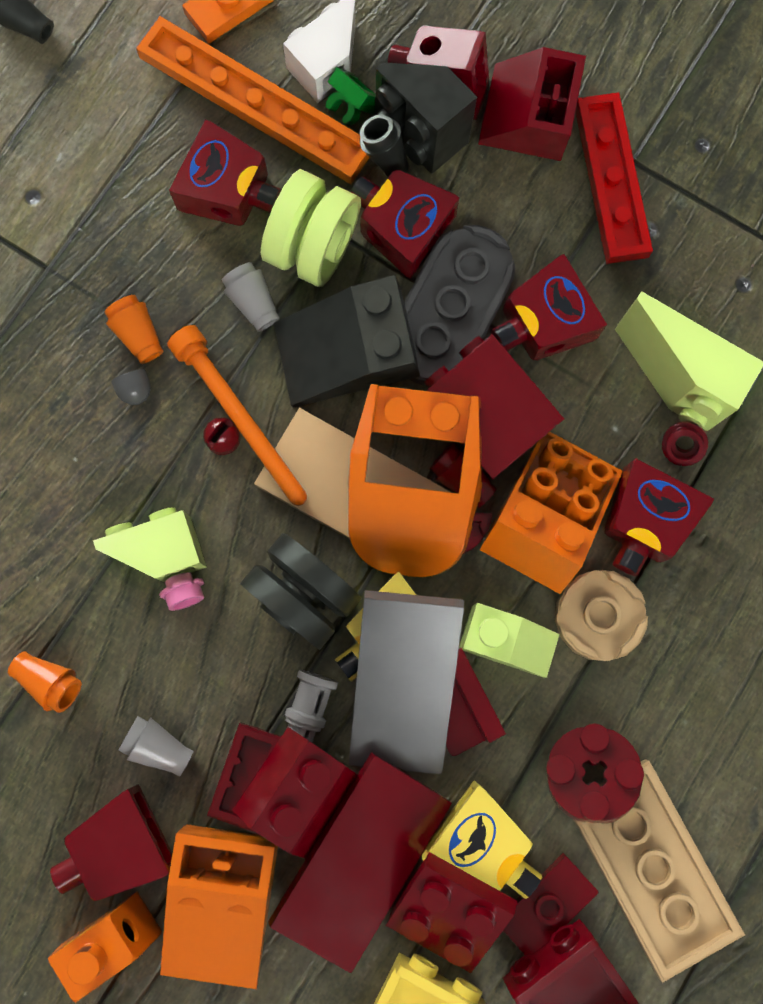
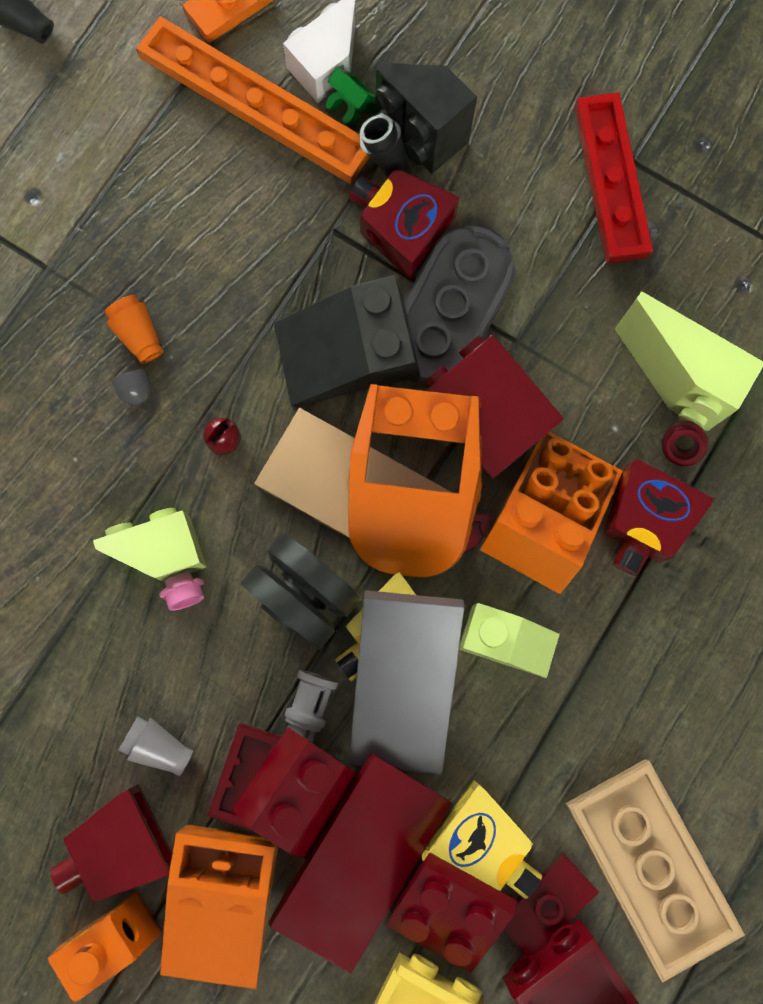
(48, 683): orange cone -> none
(190, 347): orange piece -> none
(222, 178): dark red torso -> none
(251, 295): light grey cone -> none
(310, 227): yellowish green wheel -> none
(449, 468): dark red cone -> none
(457, 49): torso -> none
(471, 713): dark red panel -> none
(533, 103): dark red slope -> none
(550, 313): dark red torso -> none
(594, 802): dark red plate -> none
(601, 615): tan tile -> none

